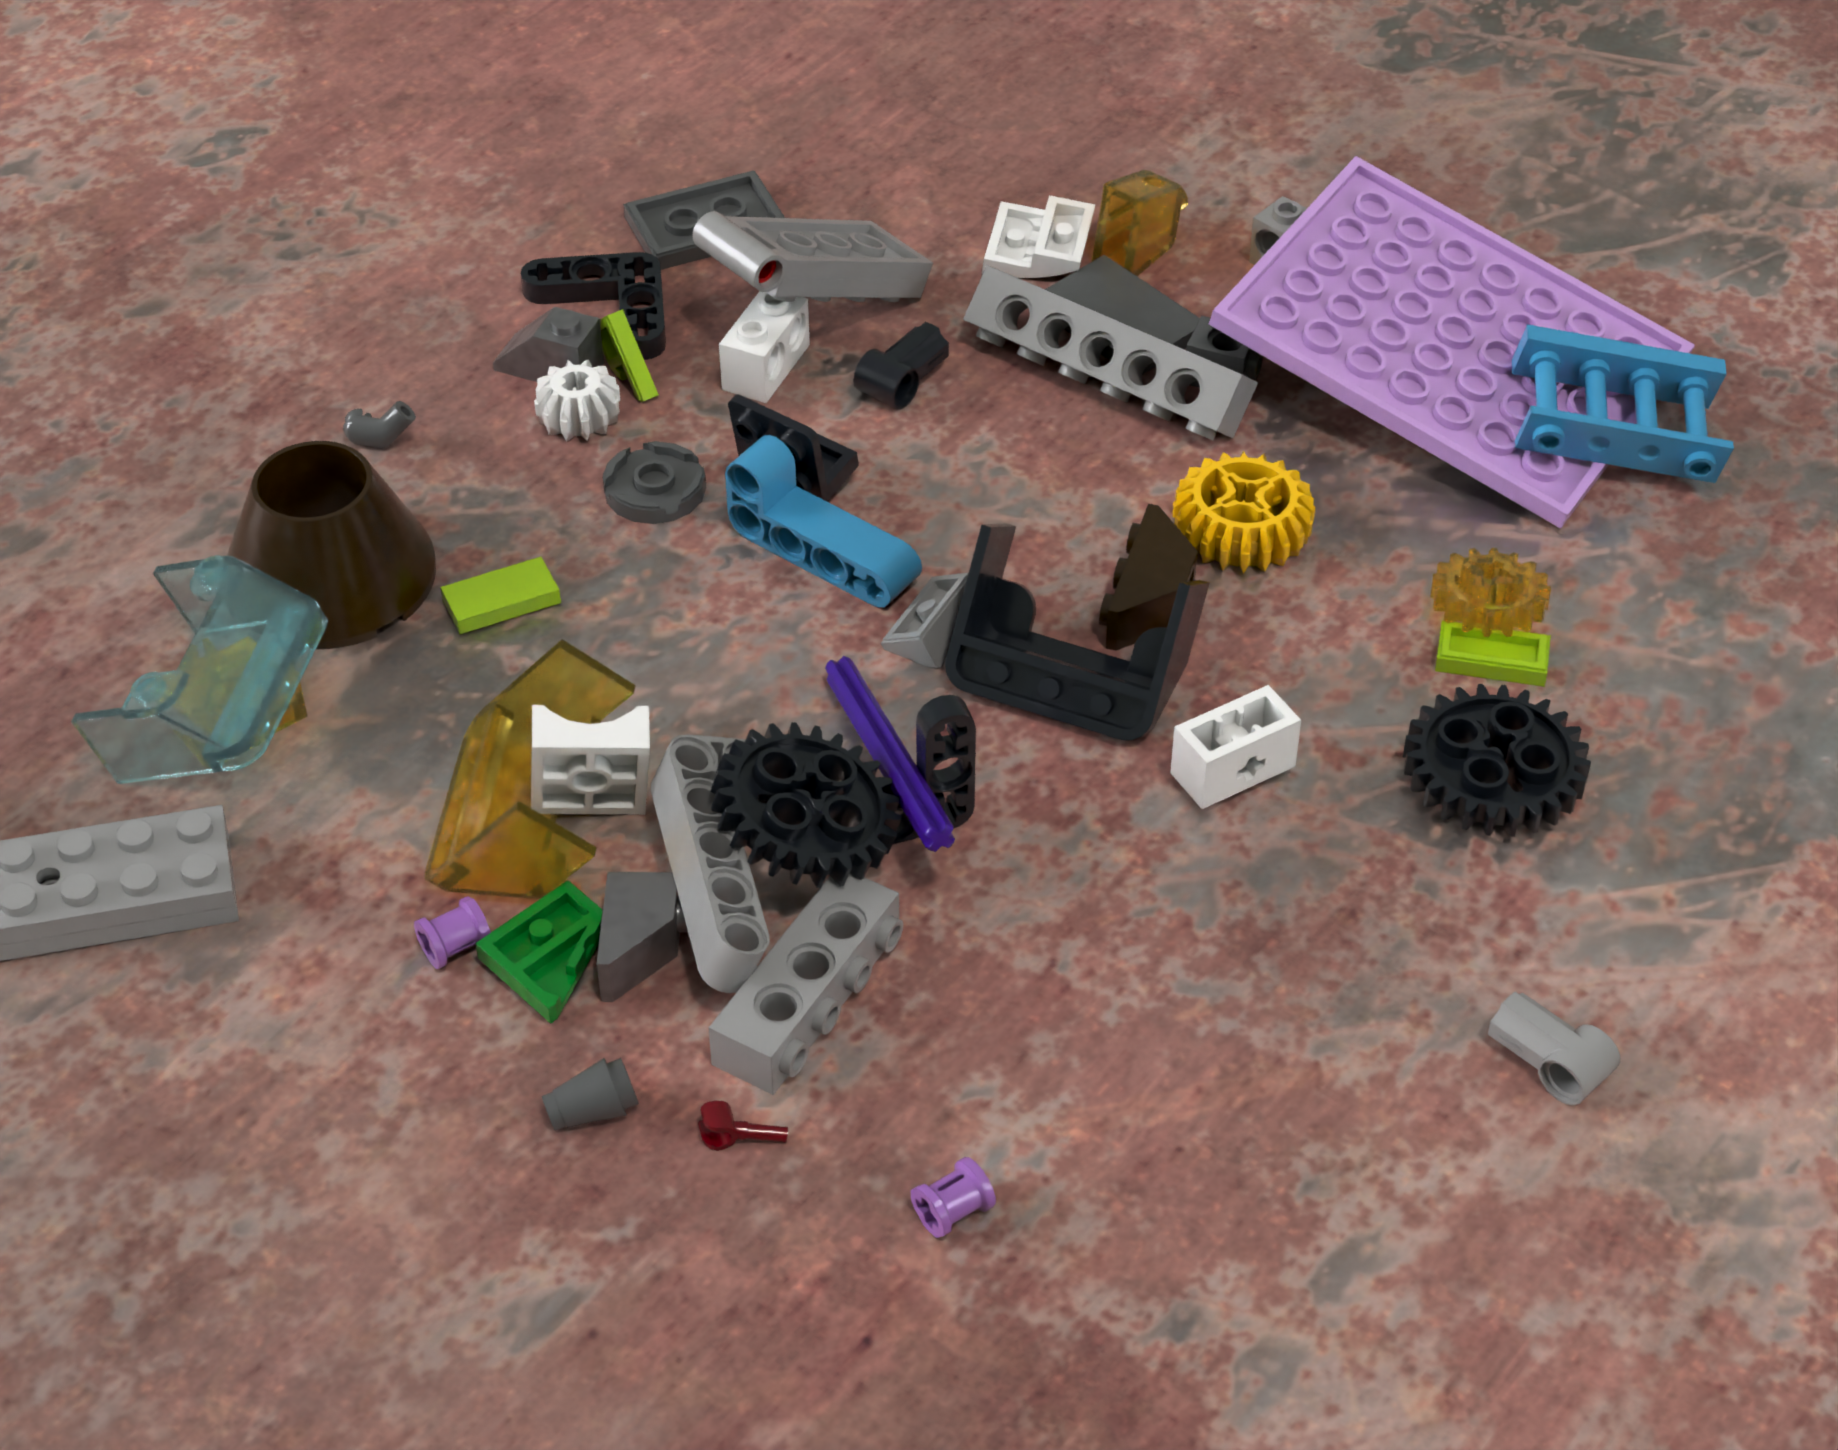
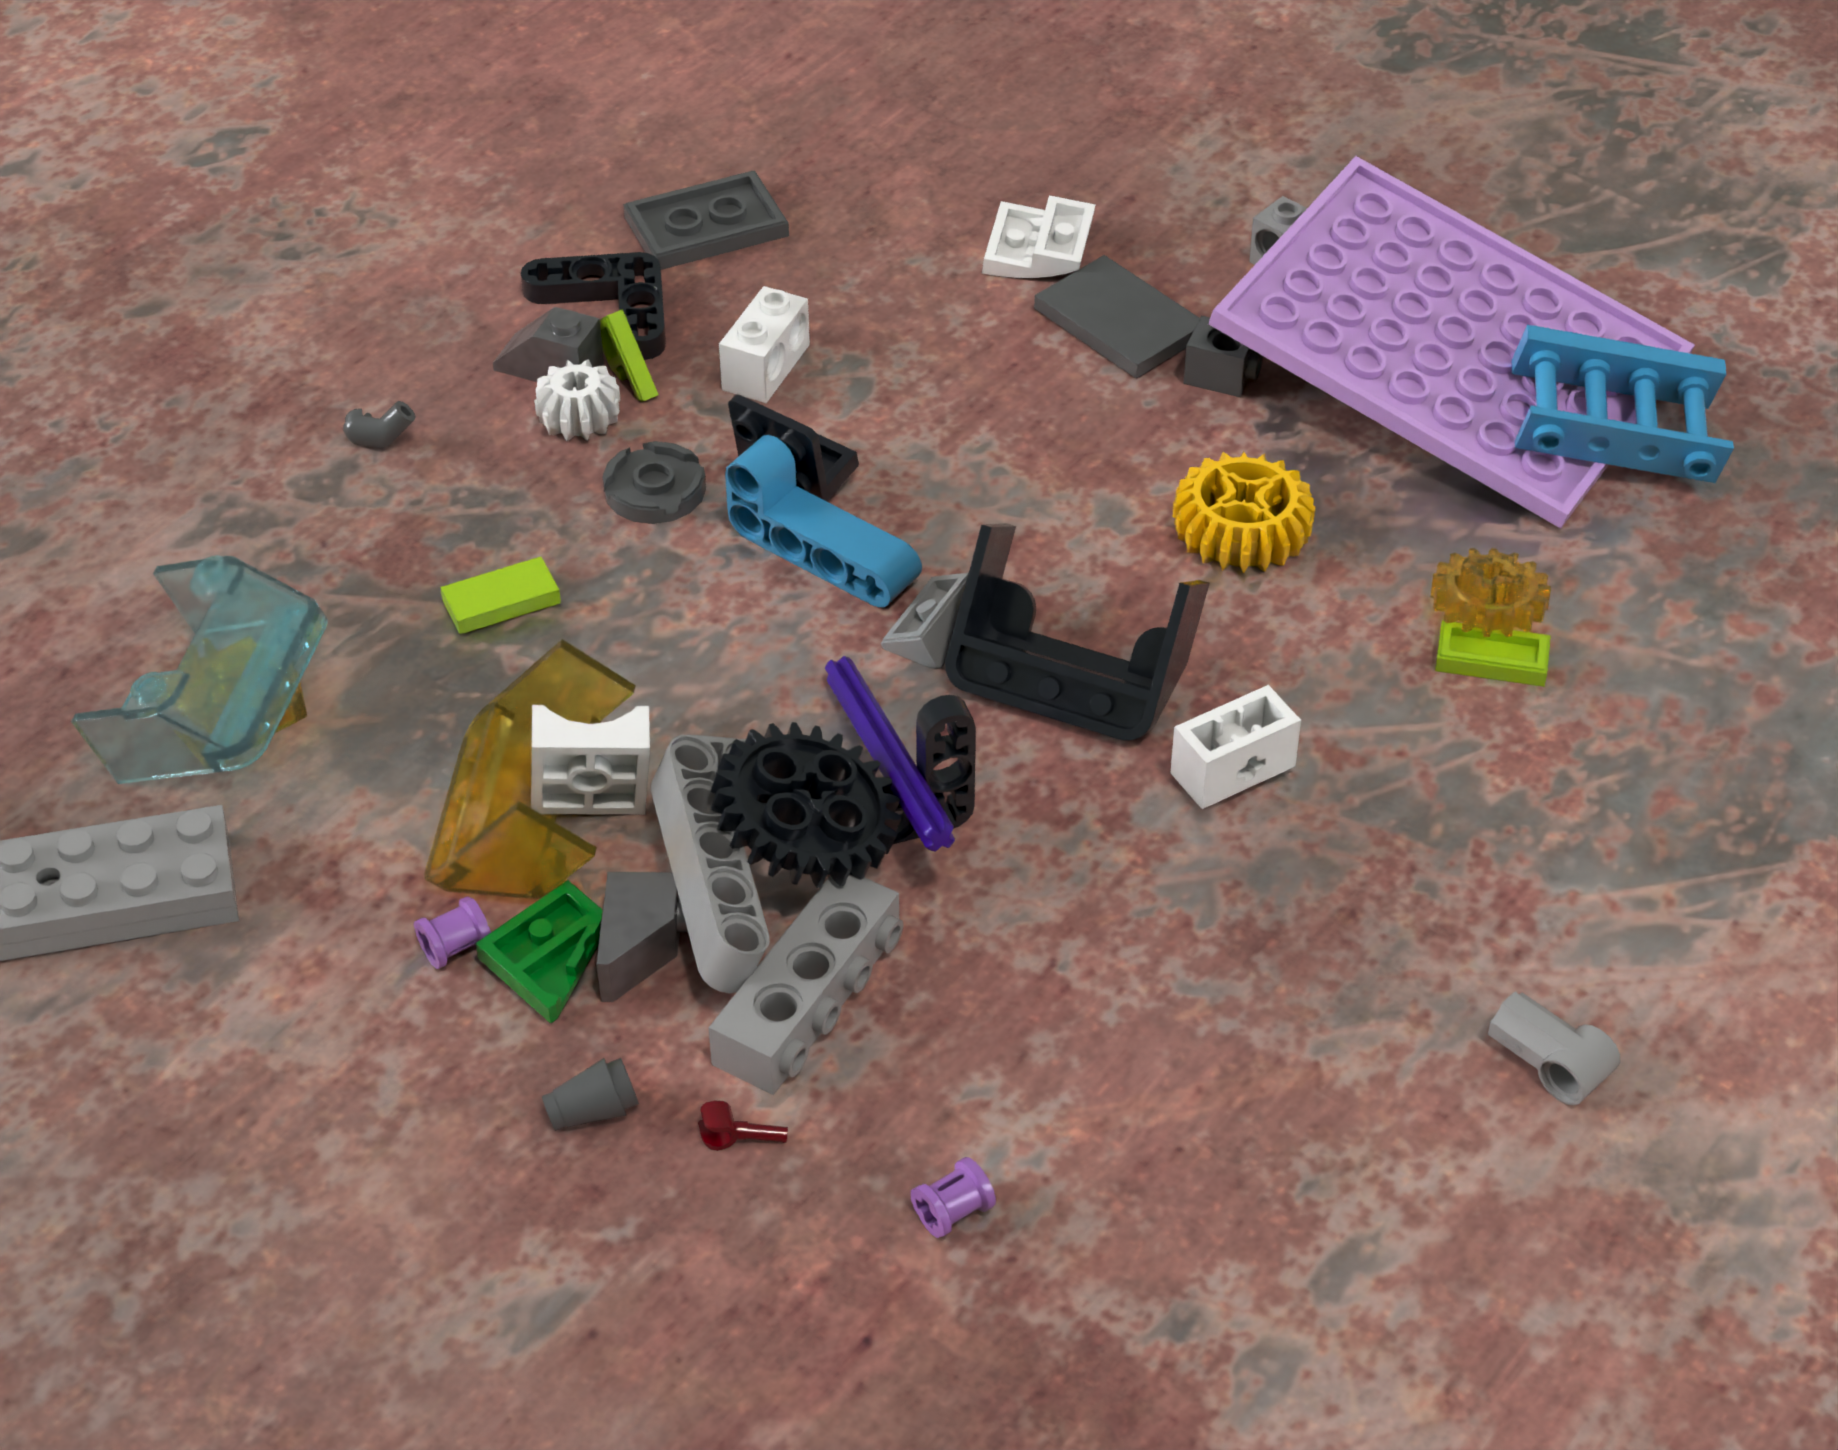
(338, 535): dark brown cone -> none
(814, 257): light grey hinge -> none
(896, 373): black piece -> none
(1138, 219): clear yellow torso -> none
(1147, 579): dark brown slope -> none
(1222, 392): light grey brick -> none
(1496, 760): black gear -> none

